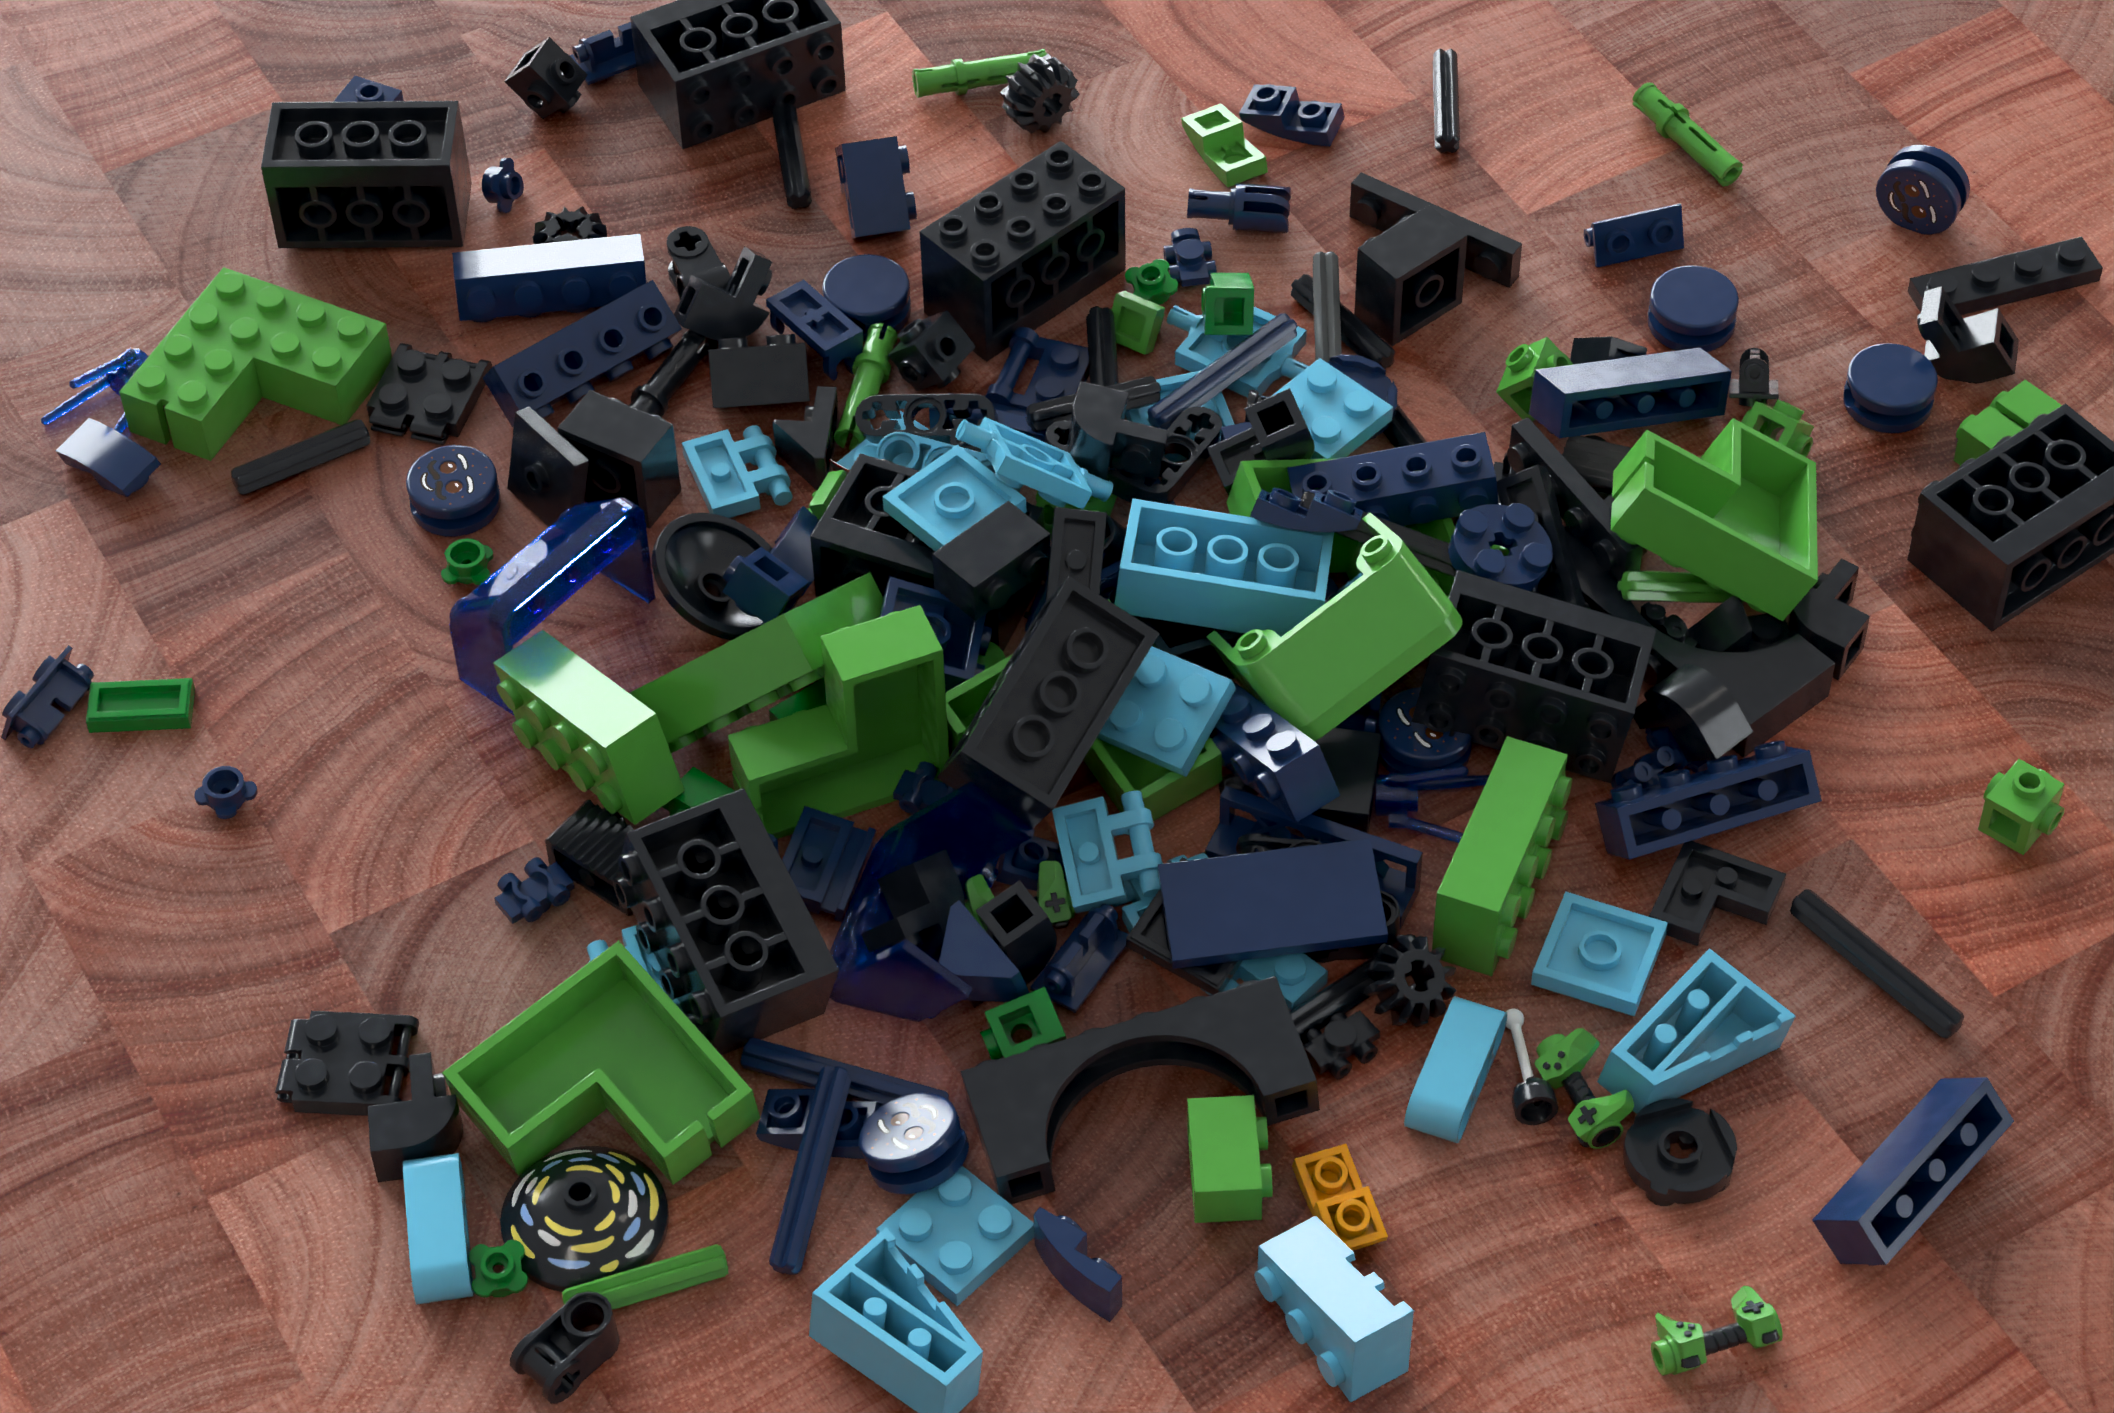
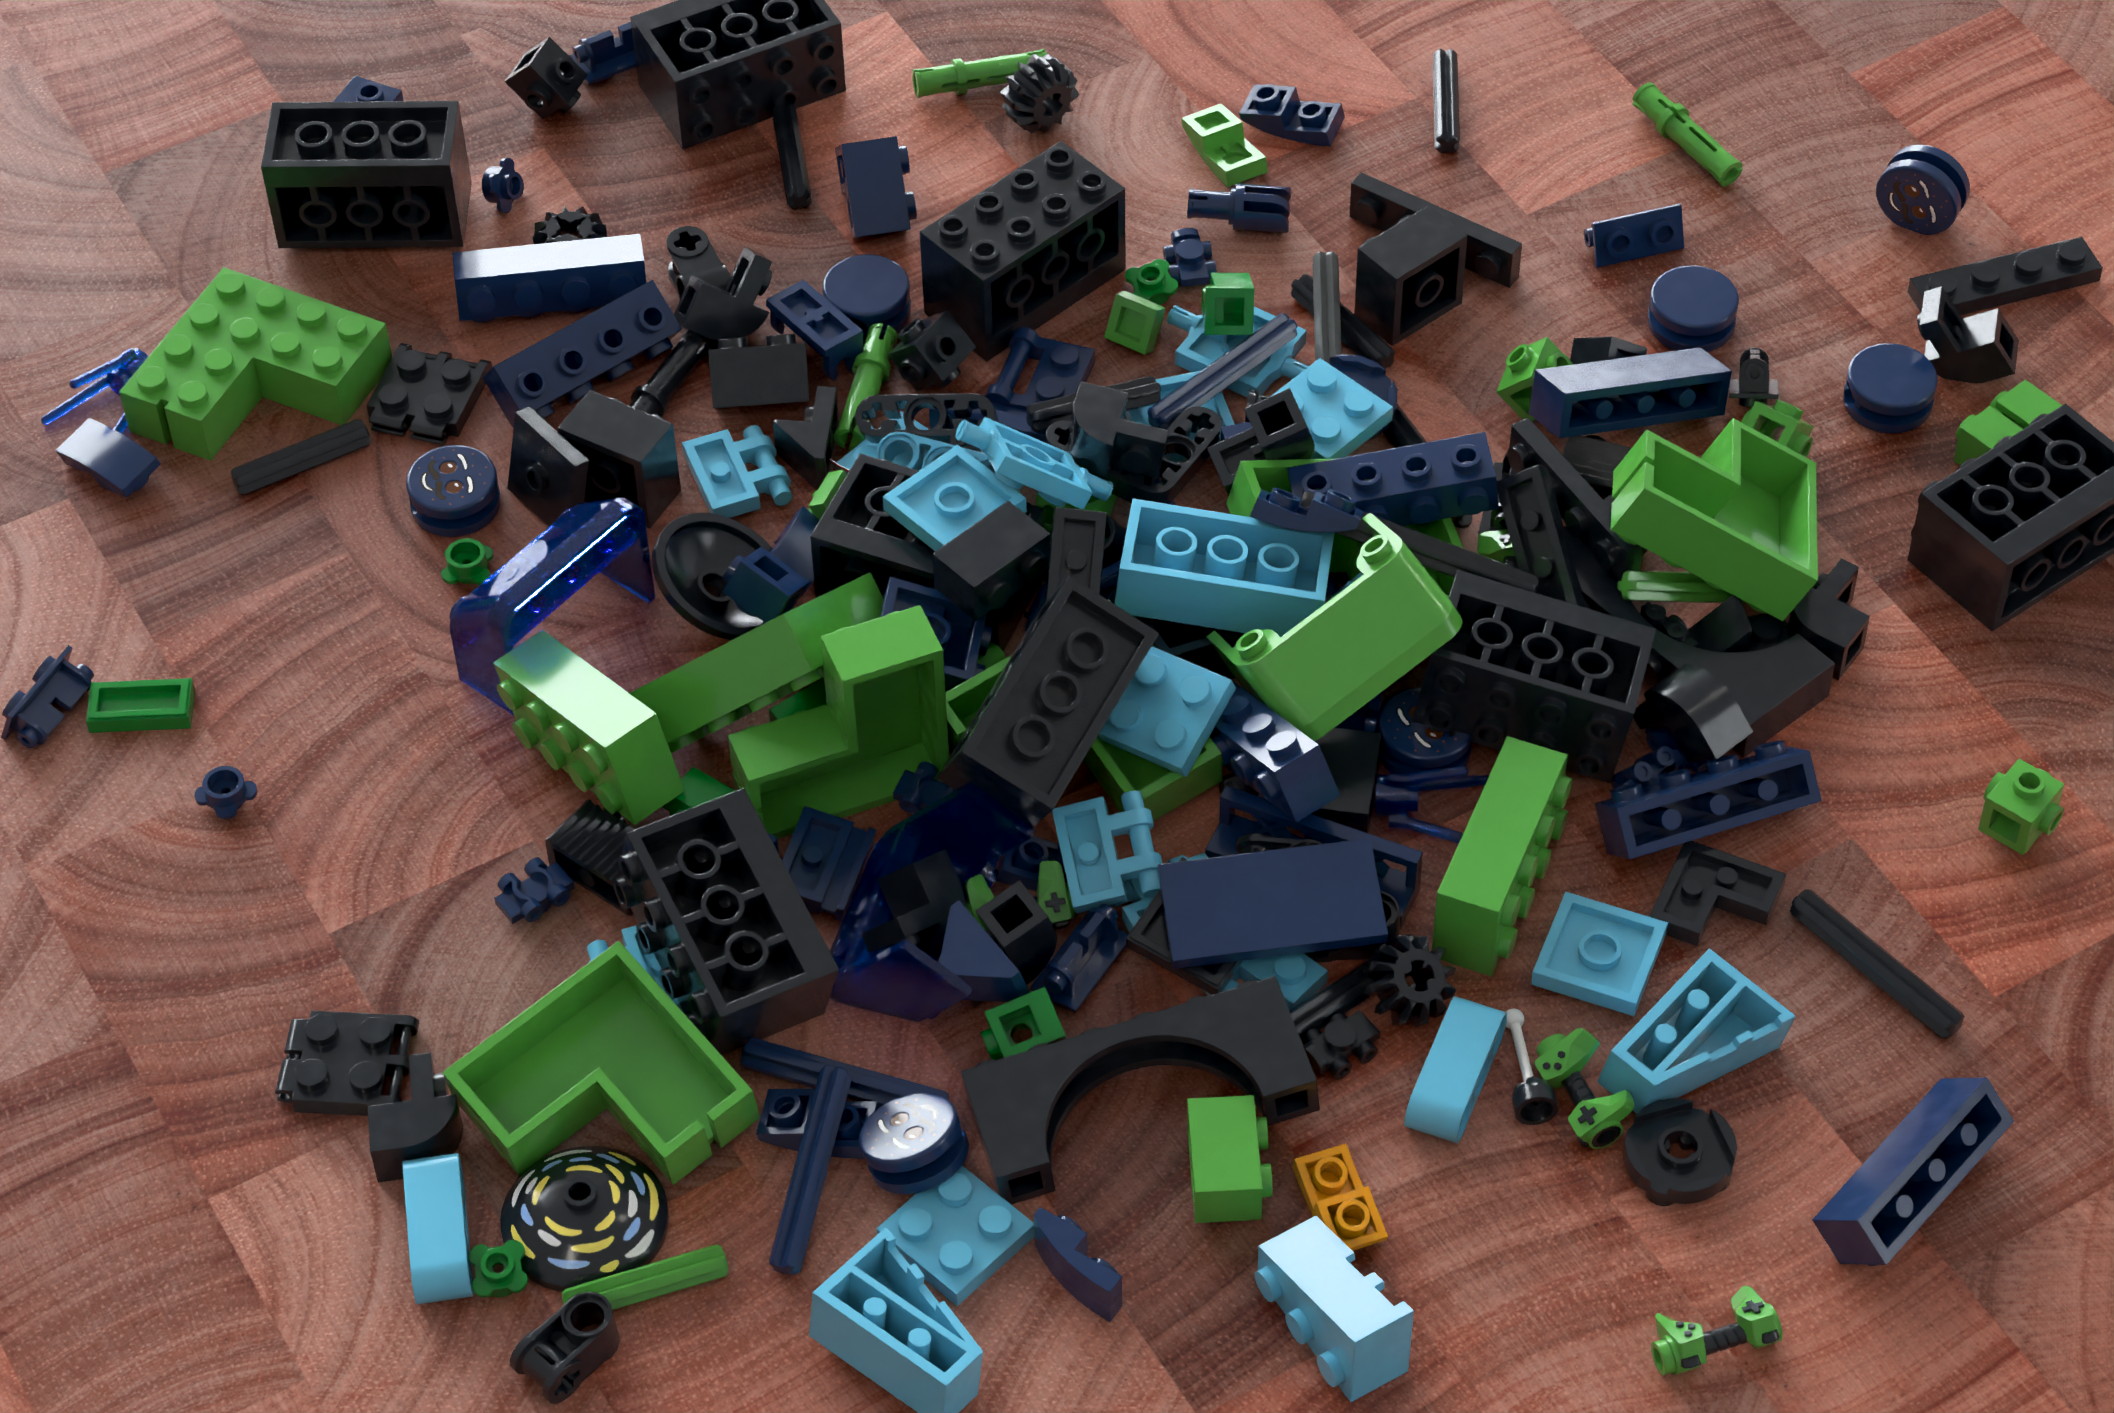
(1102, 346): black axle -> none
(1504, 526): dark blue plate -> none

